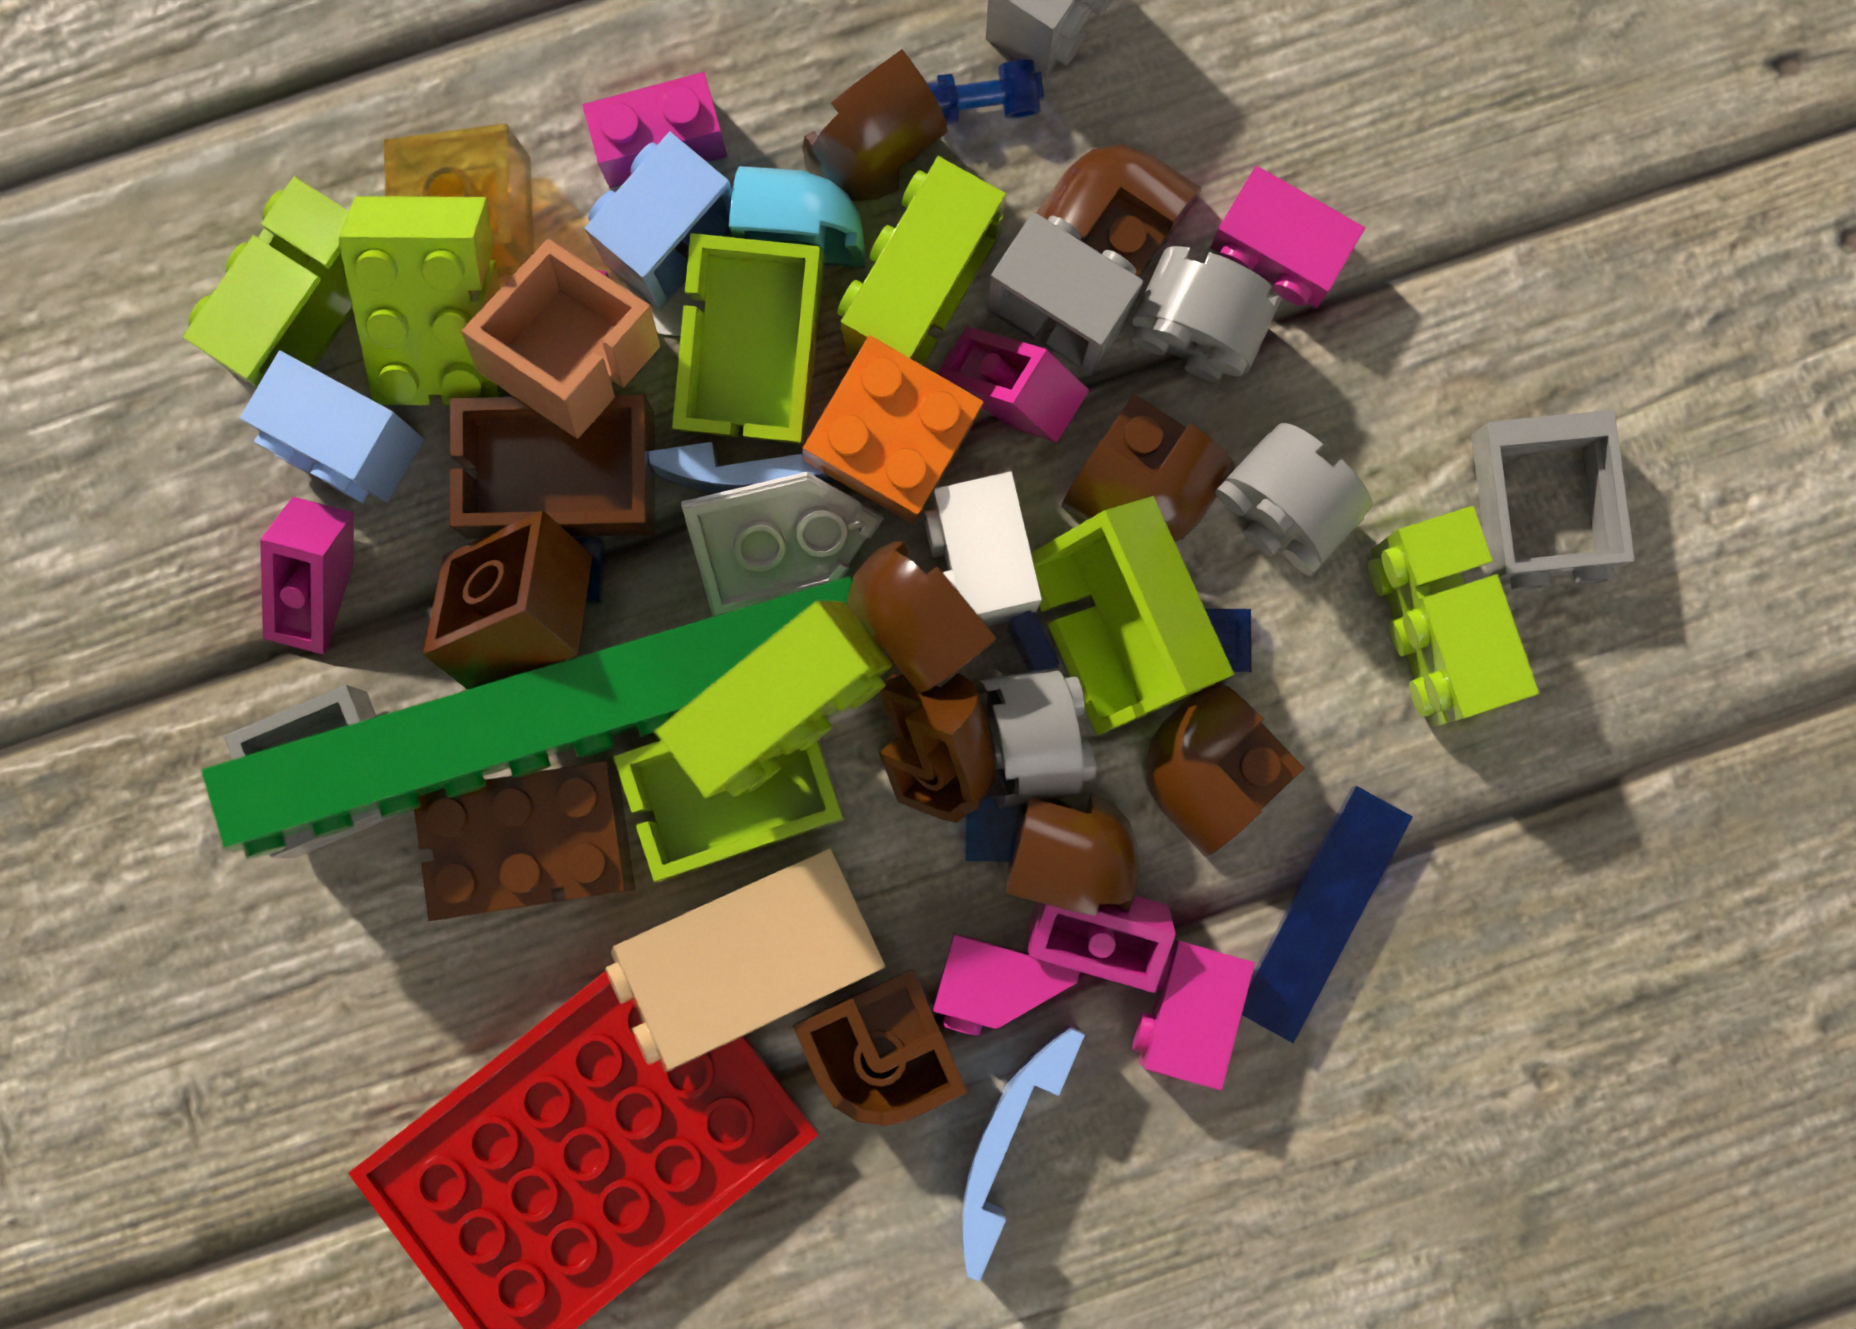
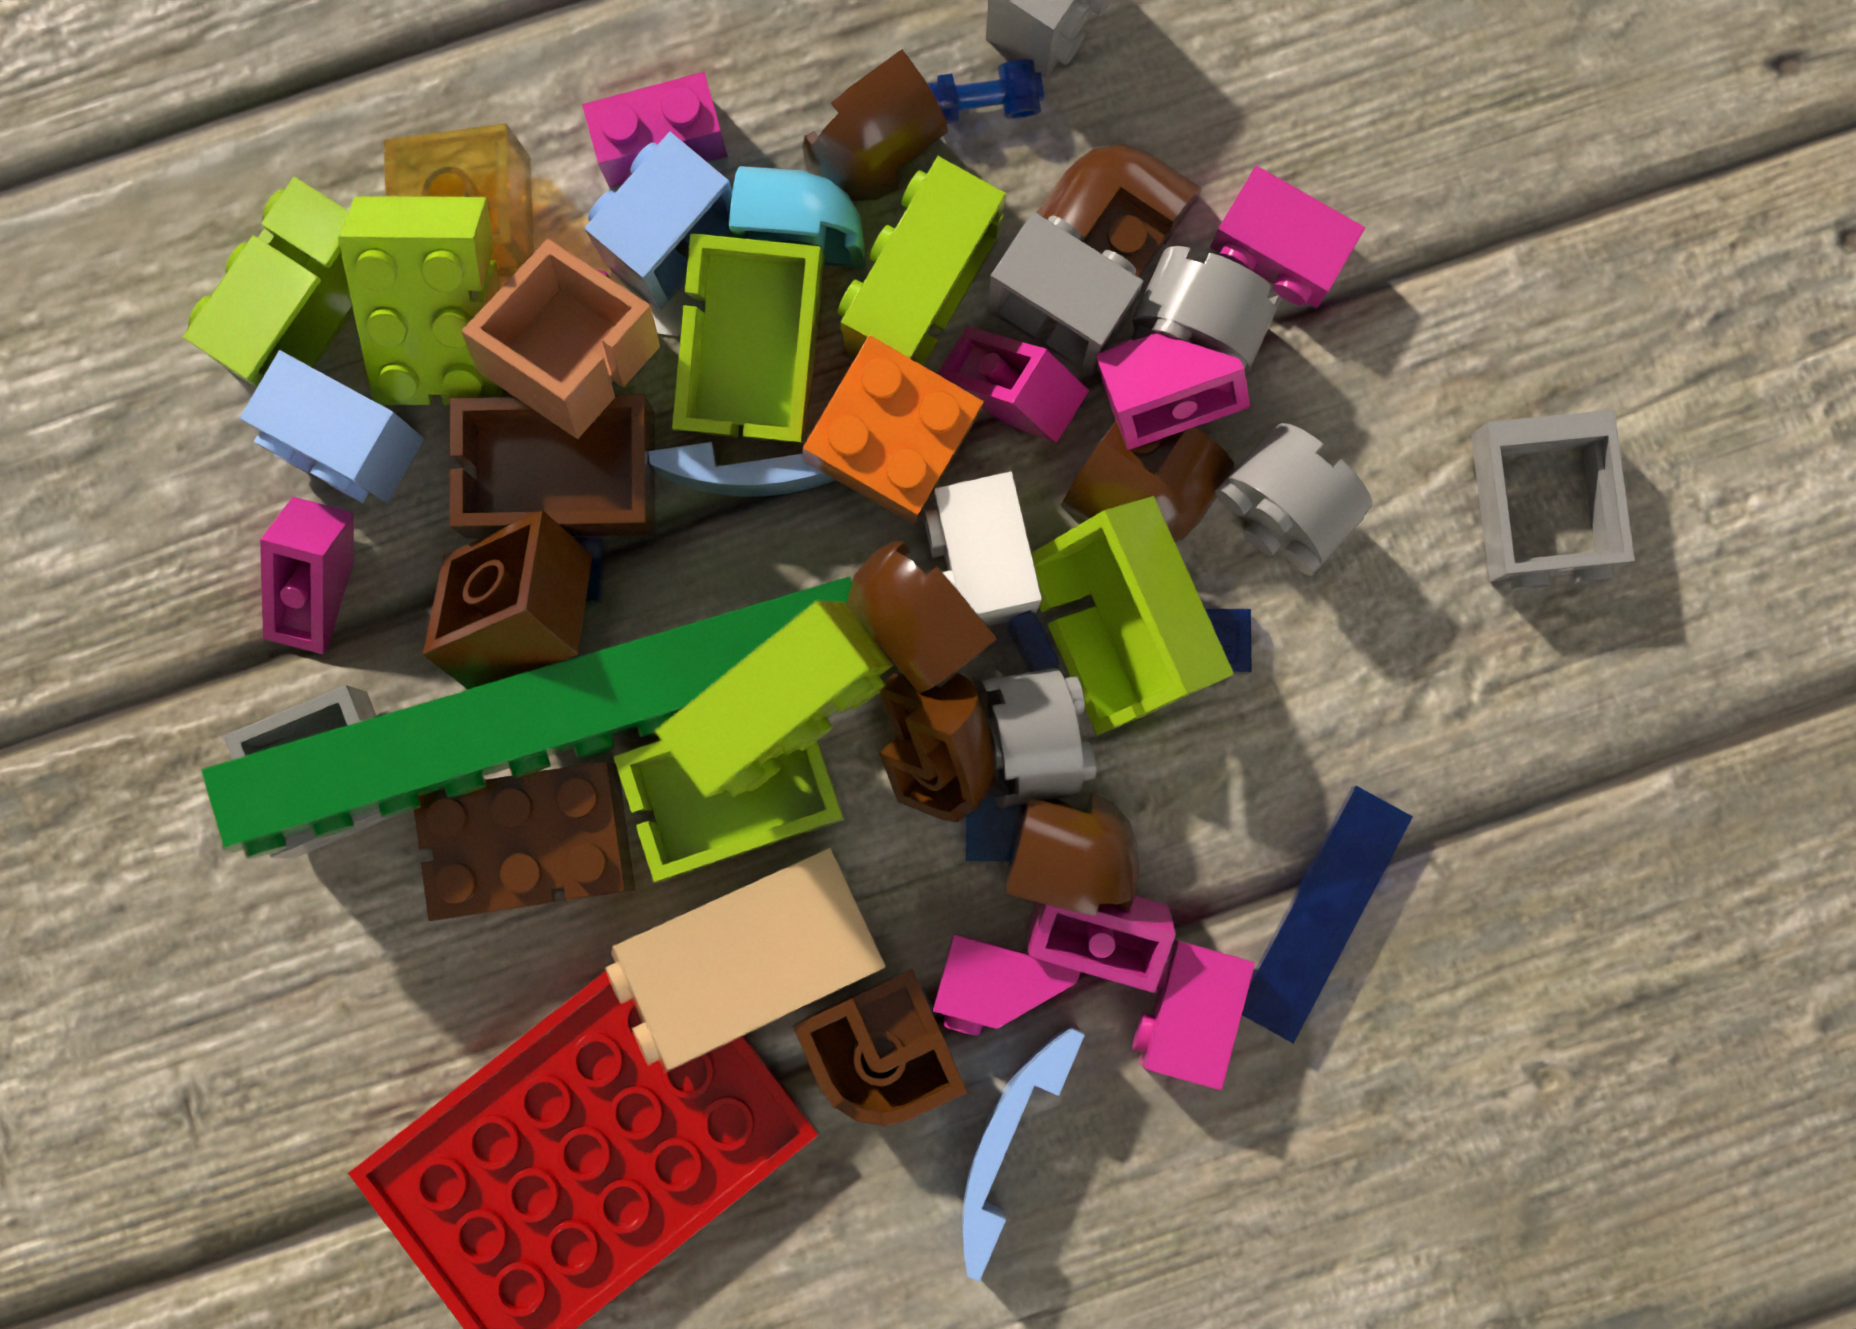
(775, 538): white tile -> none
(1169, 386): none -> dark pink slope
(1216, 767): reddish brown brick -> none
(1453, 632): lime piece -> none

